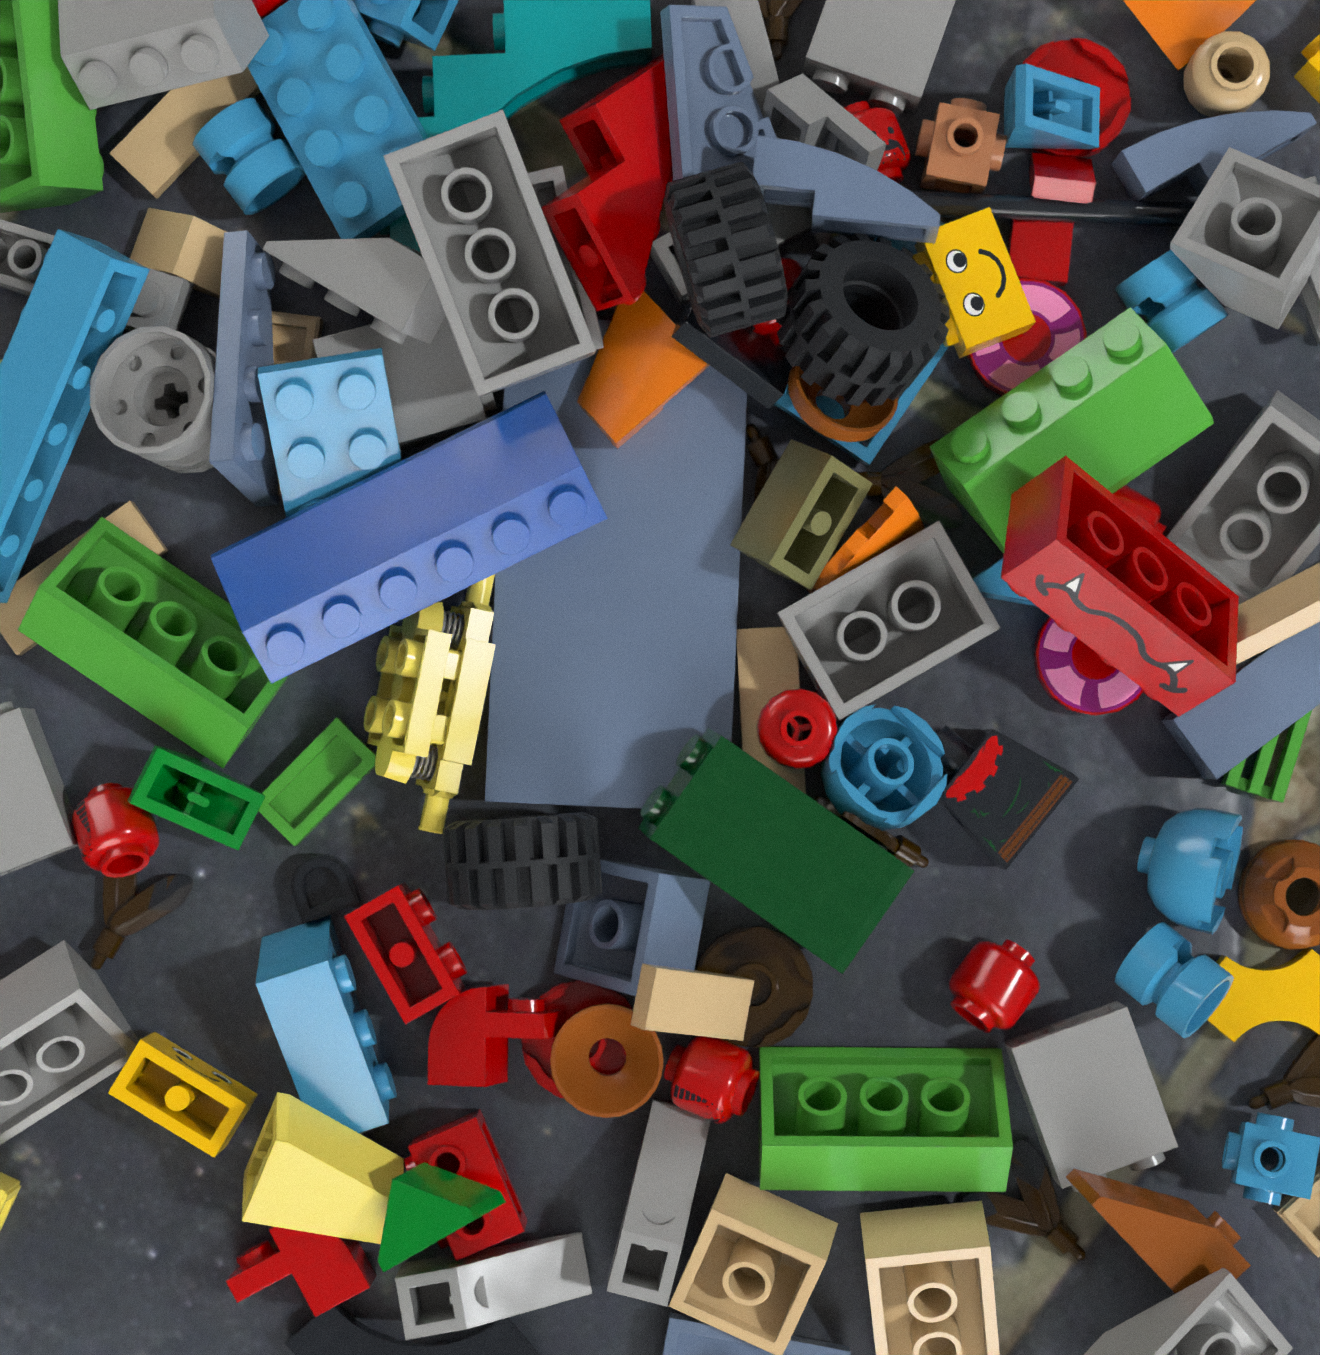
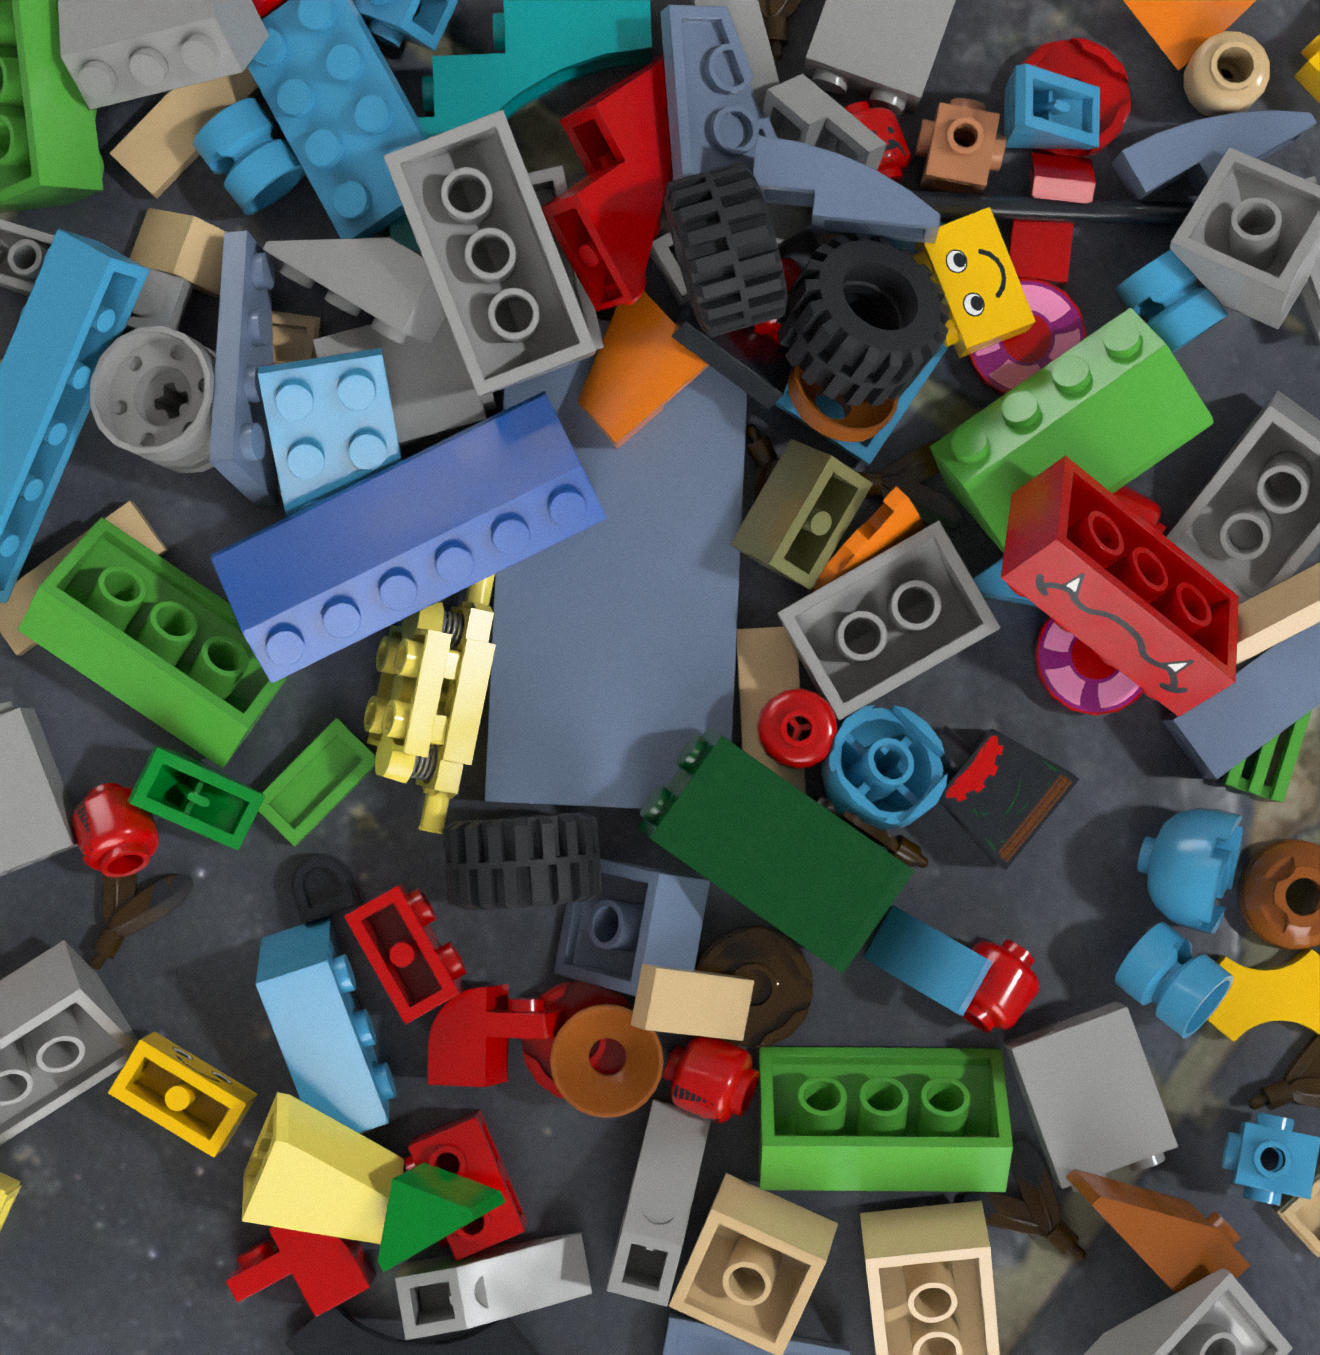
(928, 960): none -> dark azure slope

